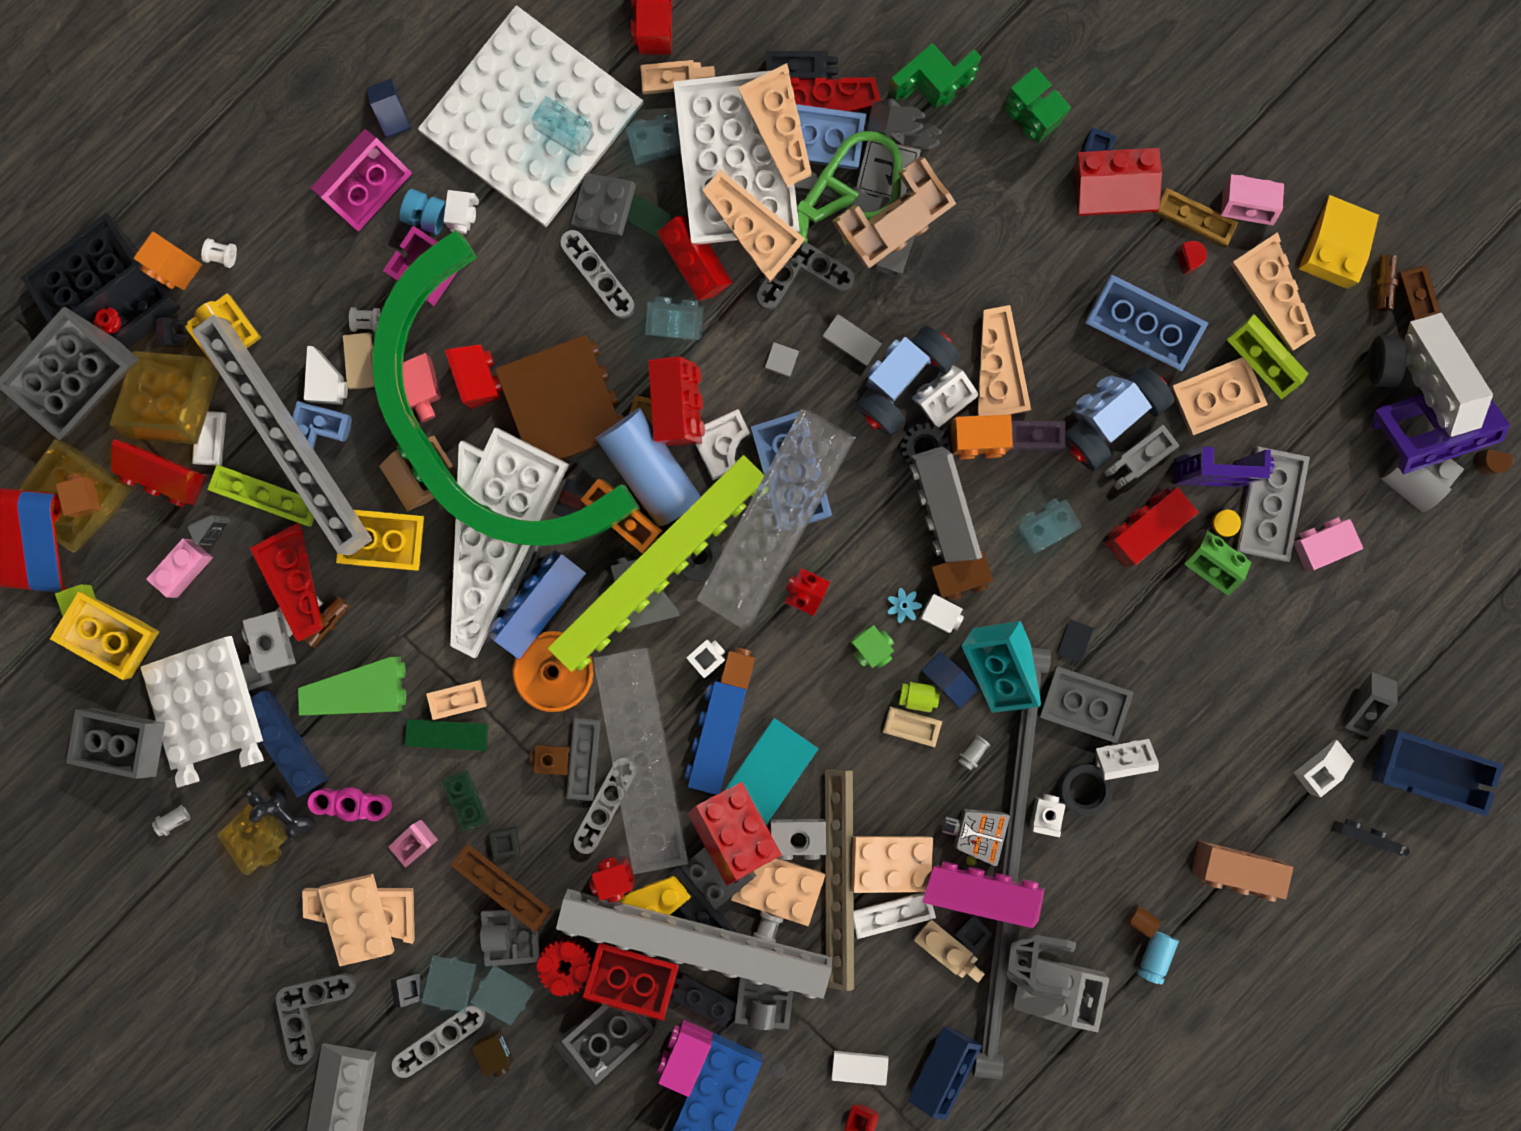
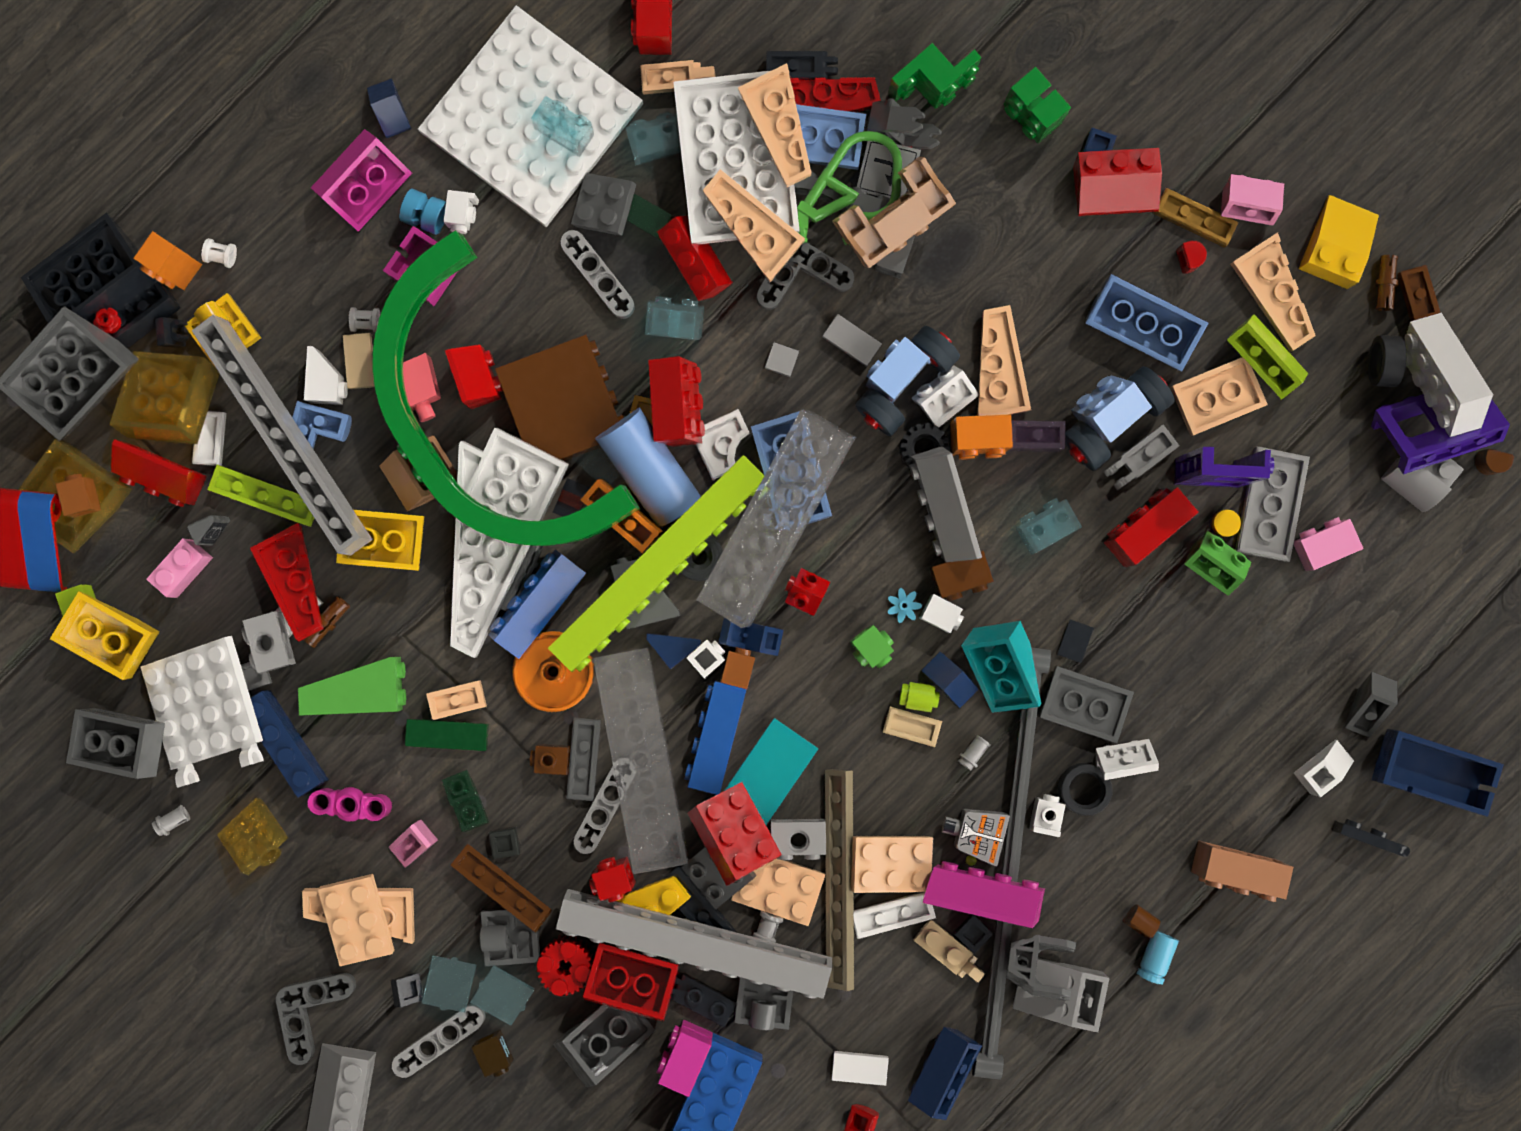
(275, 806): black piece -> none
(673, 648): none -> dark blue slope
(753, 638): none -> dark blue slope

